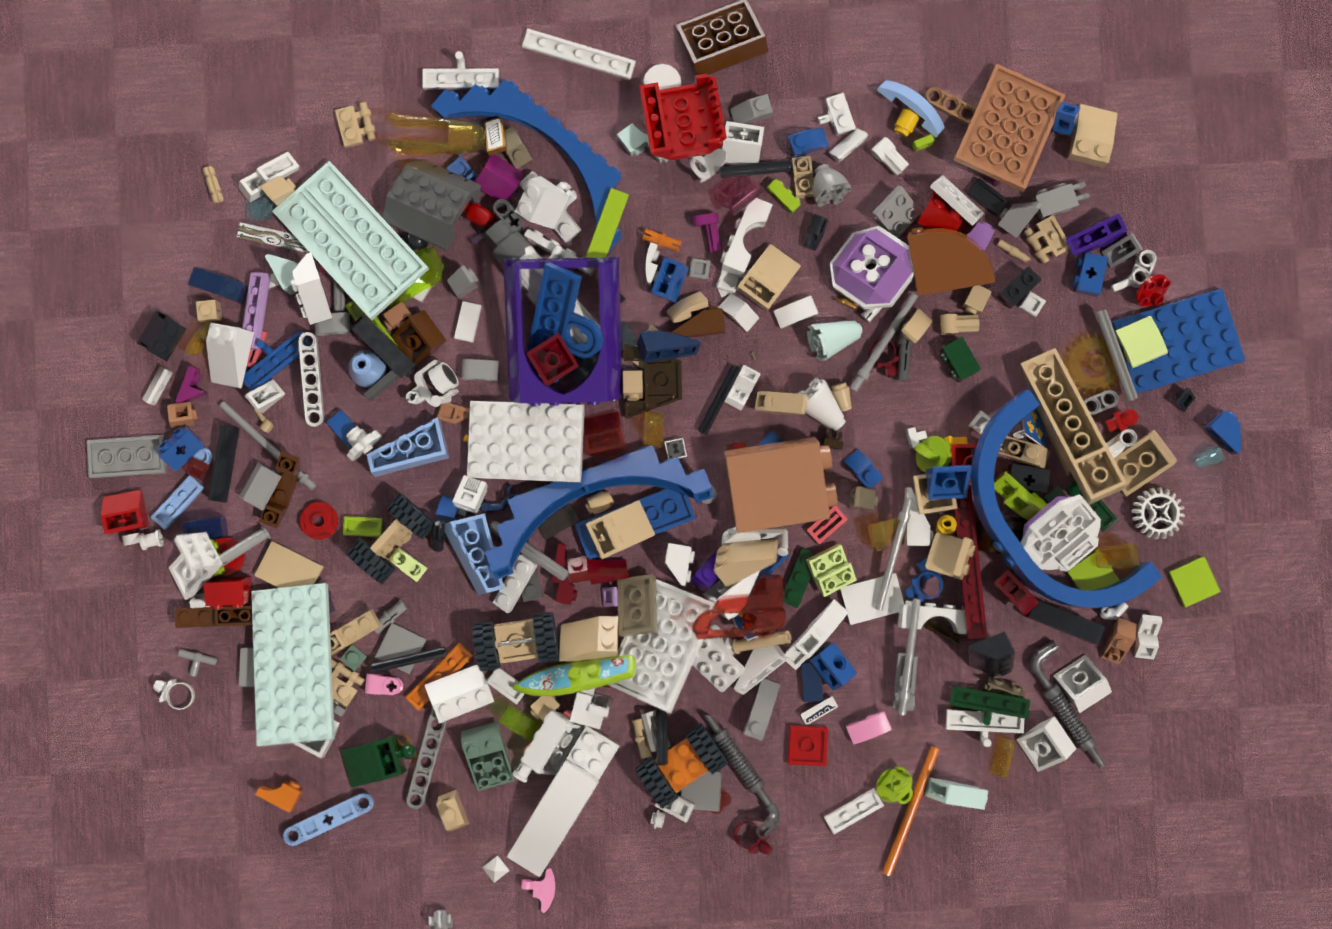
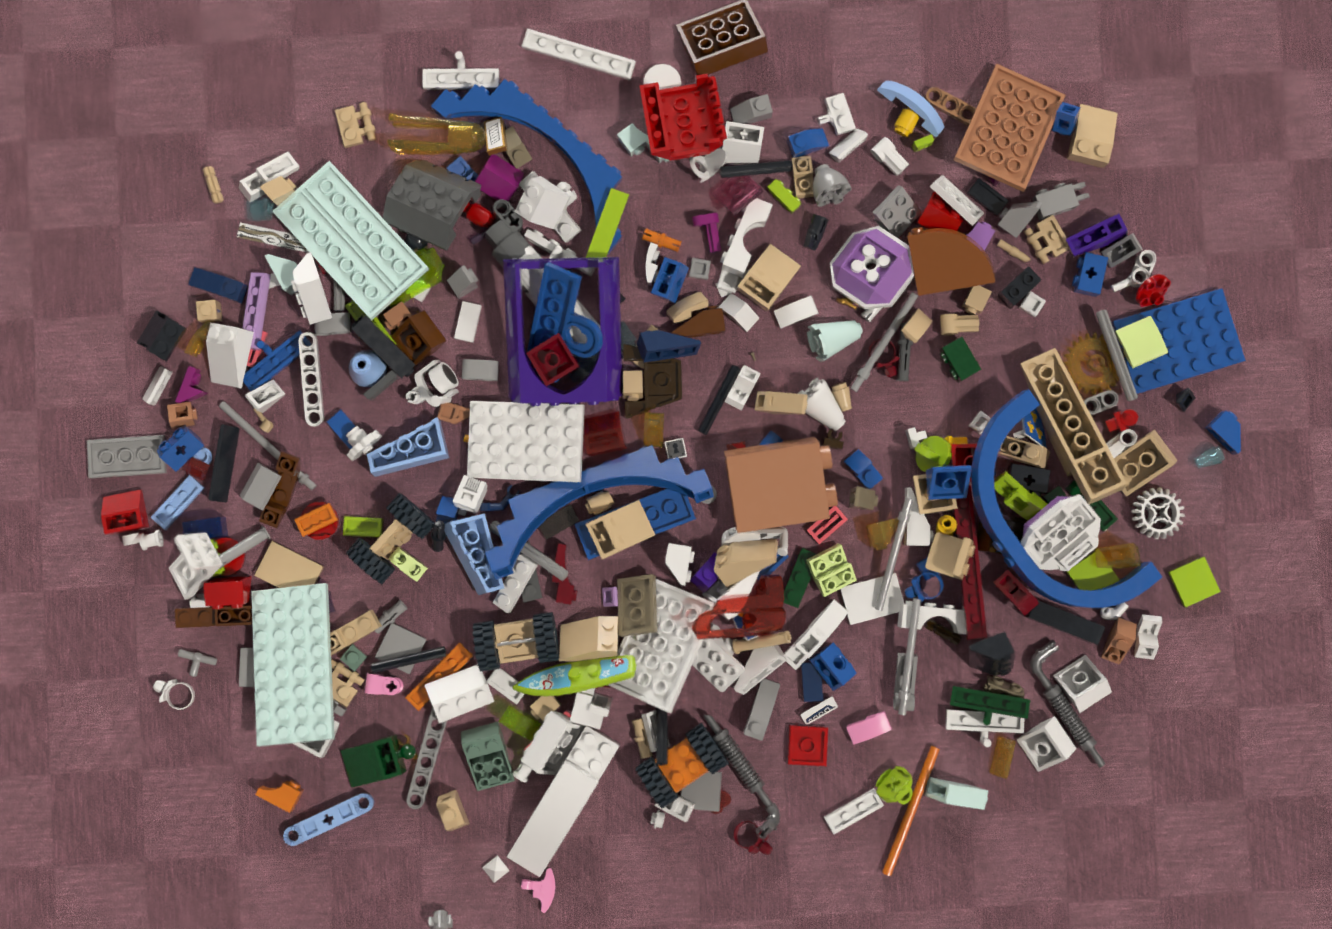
(316, 519): none -> orange plate
(596, 571): dark red slope -> none

